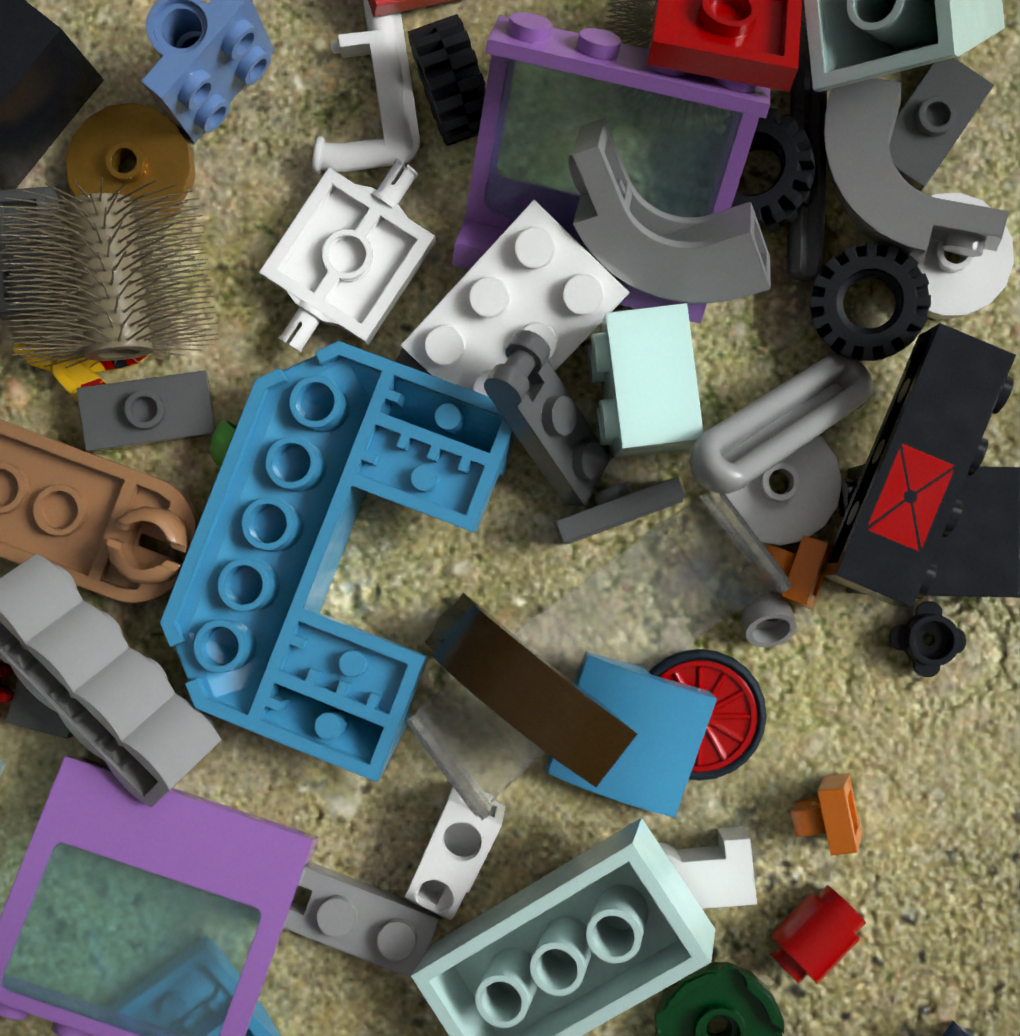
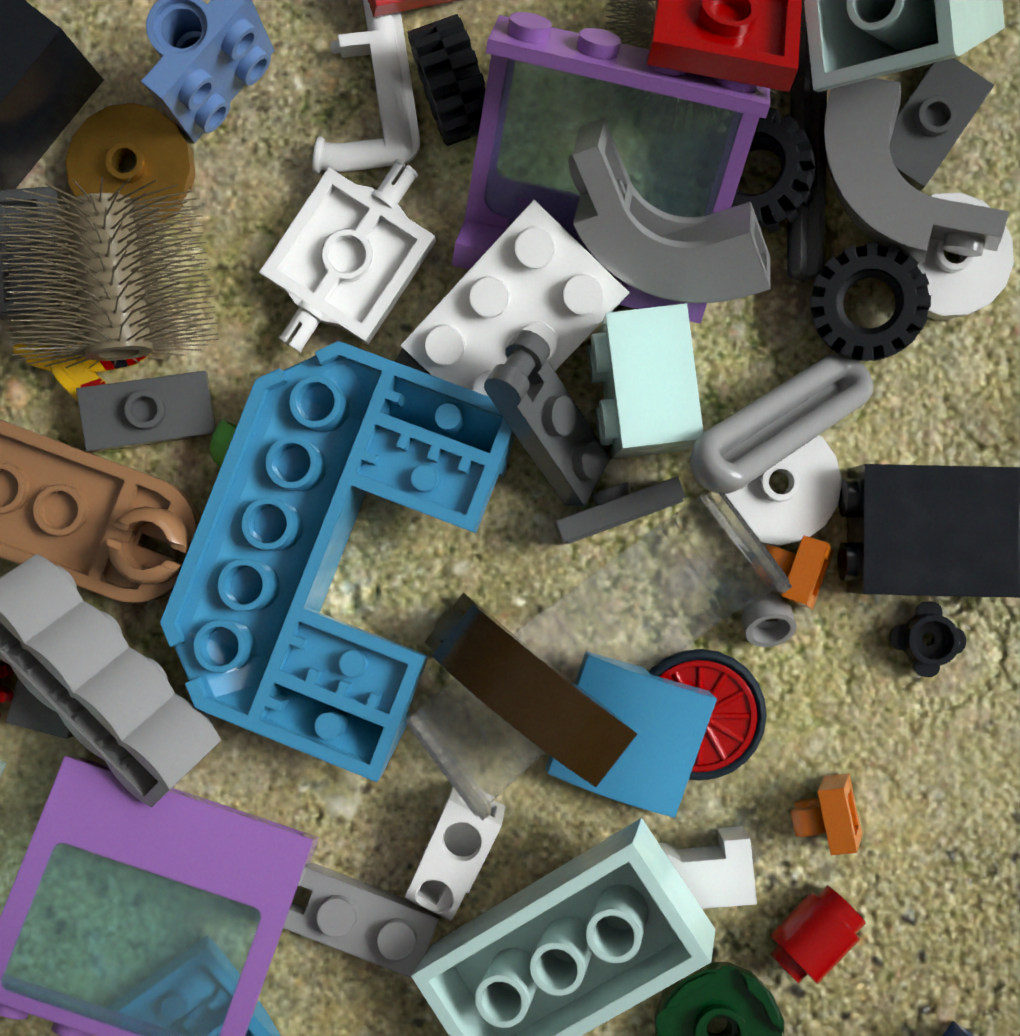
(919, 466): black brick -> none

